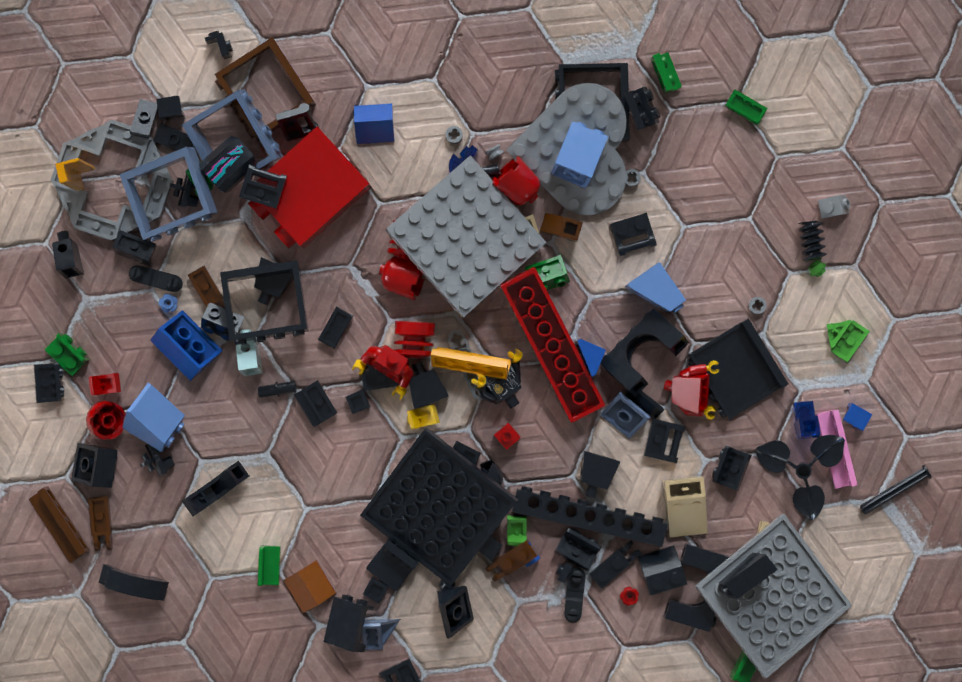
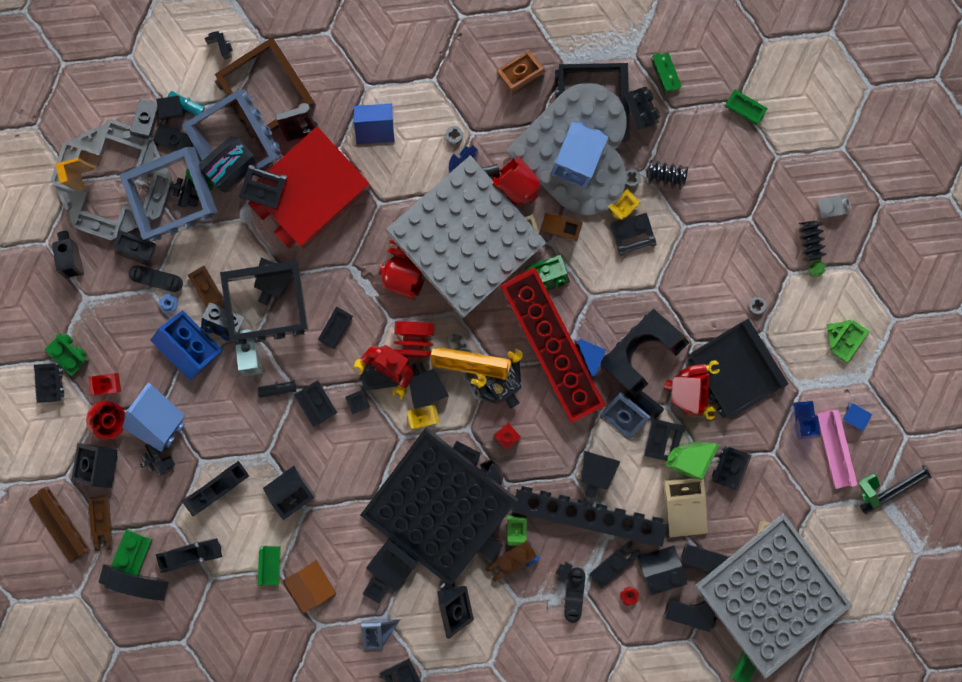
(131, 552): none -> green plate
(188, 105): none -> teal axle
(189, 554): none -> black arch
(289, 492): none -> black slope
(347, 623): black panel -> none
(494, 152): light grey bush -> none
(521, 72): none -> dark orange slope
(577, 548): black bracket -> none
(624, 206): none -> yellow bracket
(657, 289): medium blue slope -> none
(666, 174): none -> black piece
(692, 459): none -> bright green slope
(747, 575): black slope -> none
(826, 448): black plant -> none
(867, 488): none -> green bracket

